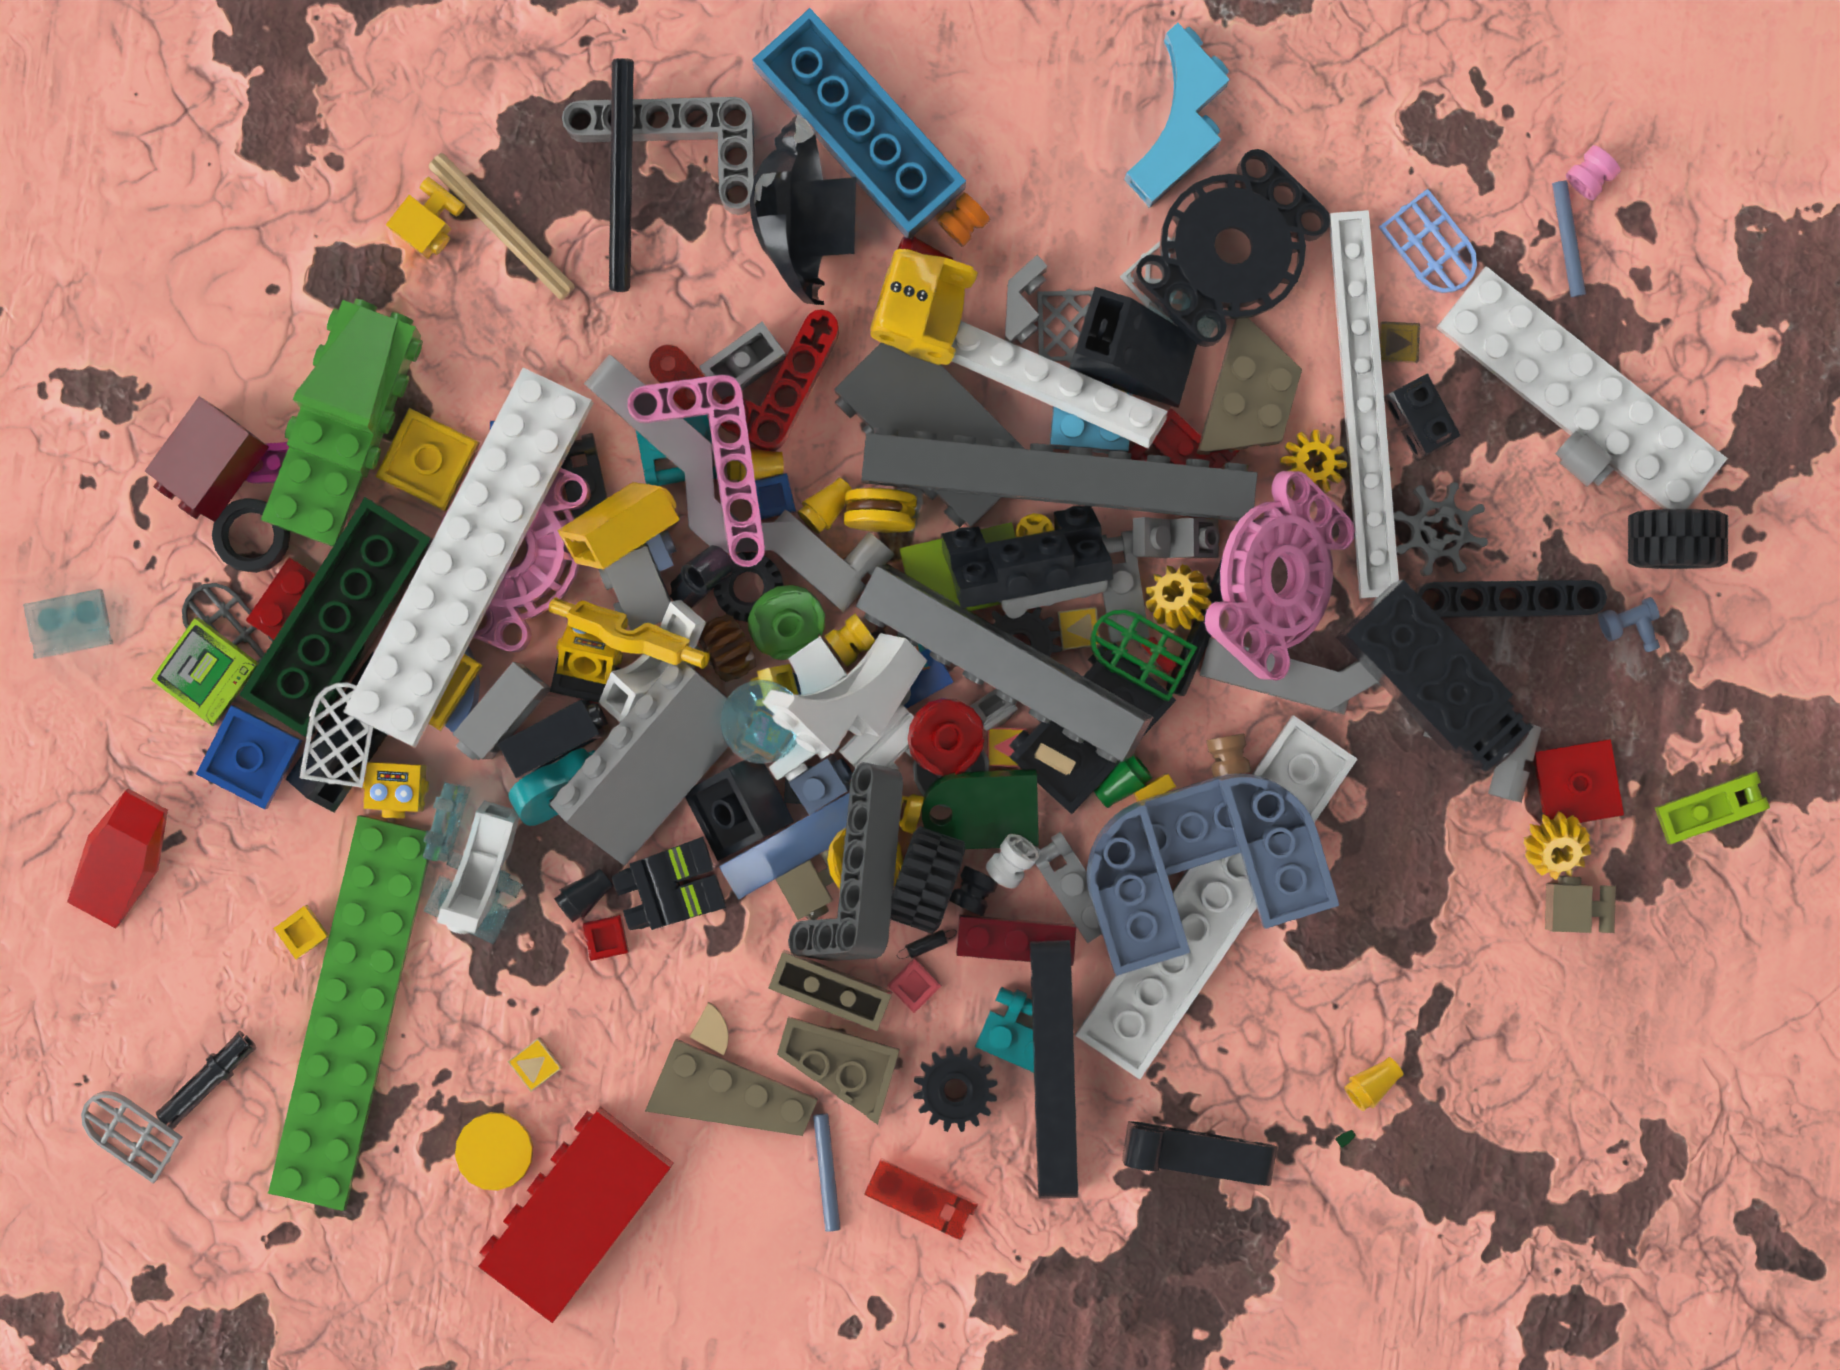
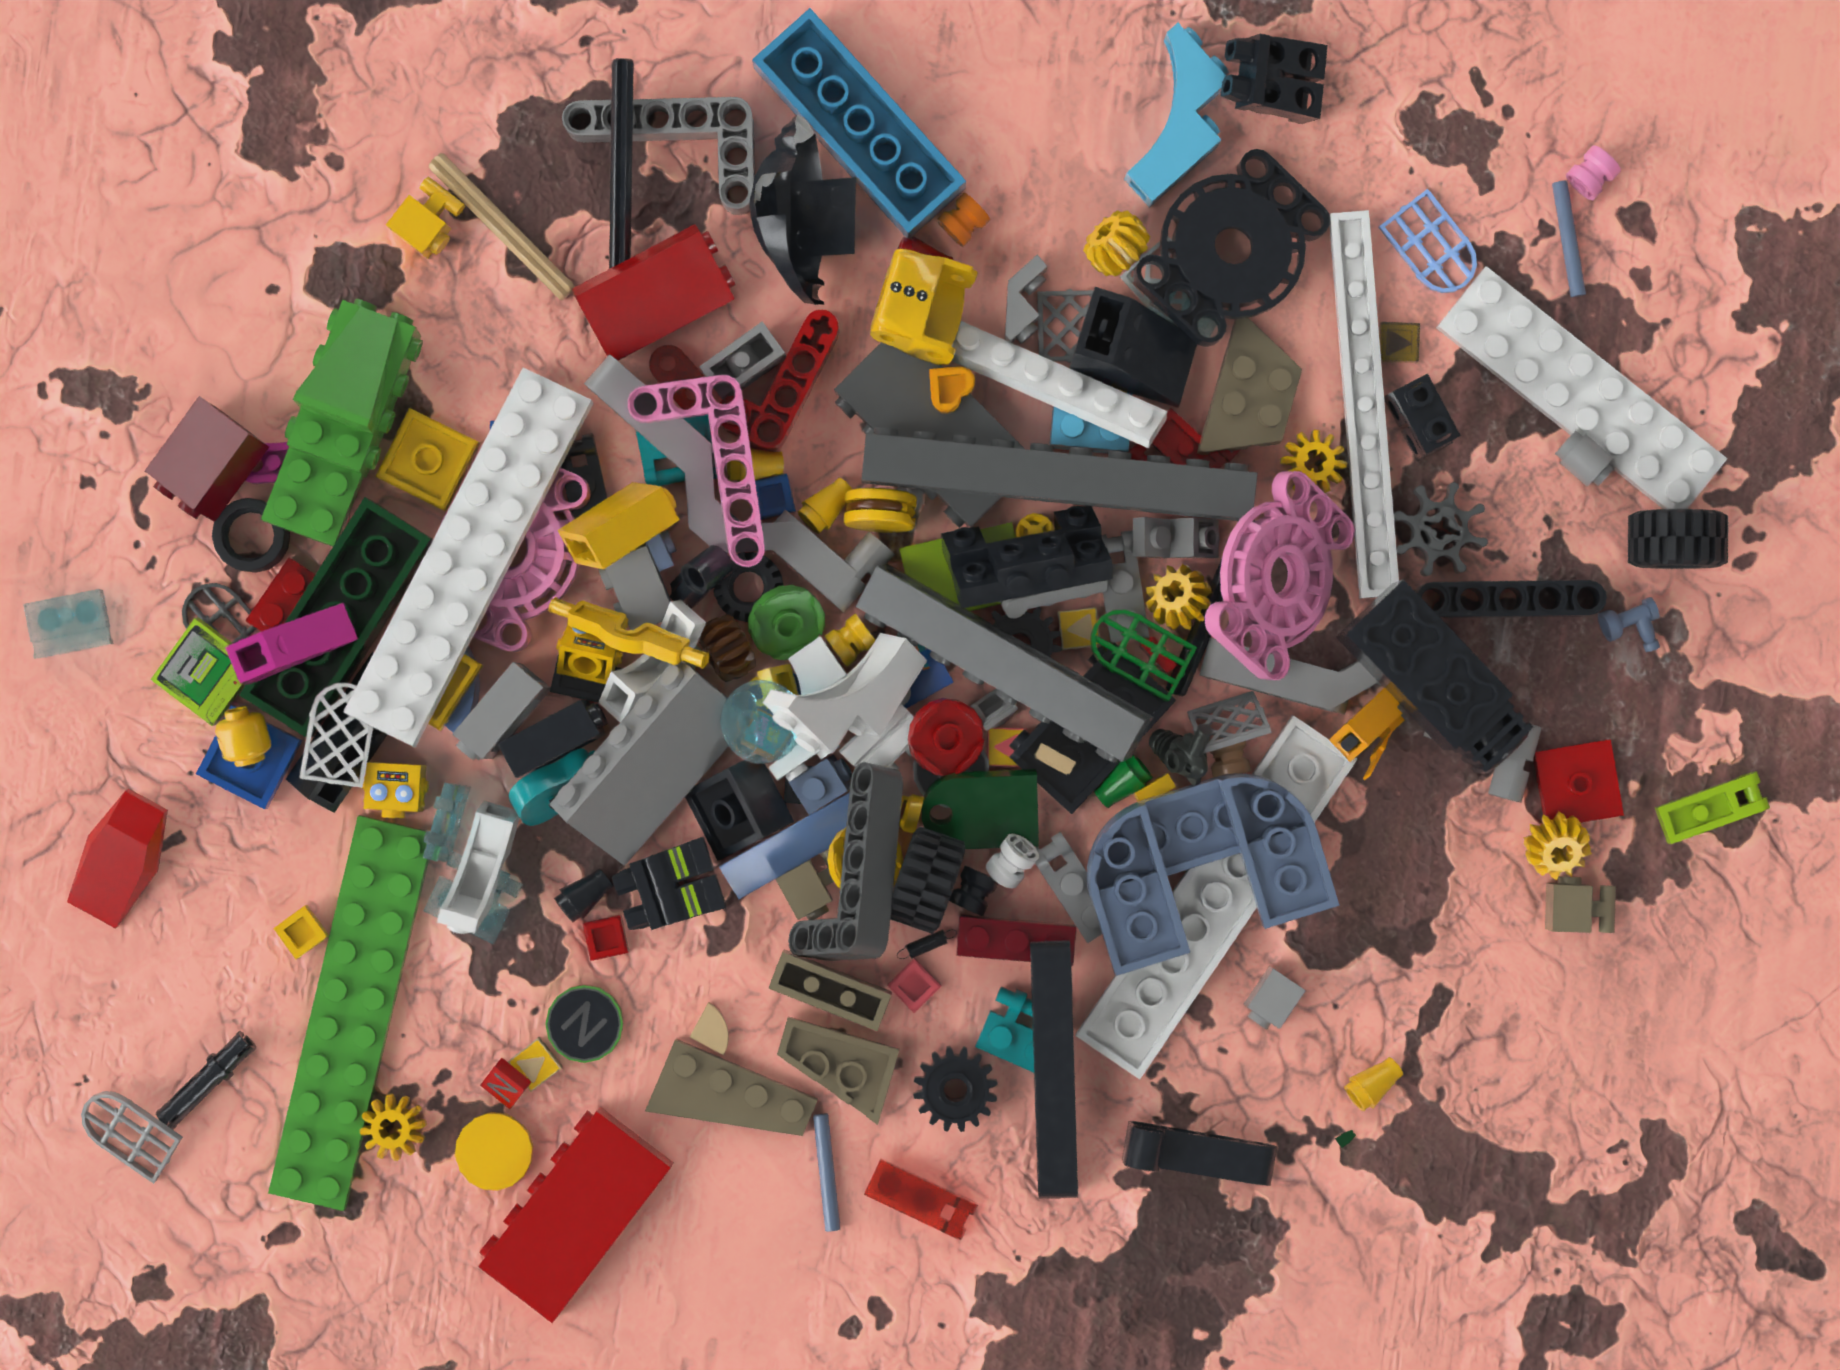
(243, 736): none -> yellow head
(290, 644): none -> dark pink slope
(393, 1141): none -> yellow gear
(505, 1083): none -> red tile
(584, 1023): none -> black tile
(655, 292): none -> red brick
(949, 386): none -> light orange tile
(1116, 243): none -> yellow gear
(1183, 753): none -> pearl dark grey piece
(1229, 705): none -> light grey window
(1273, 999): none -> light grey brick
(1276, 76): none -> black hips
(1373, 720): none -> light orange piece

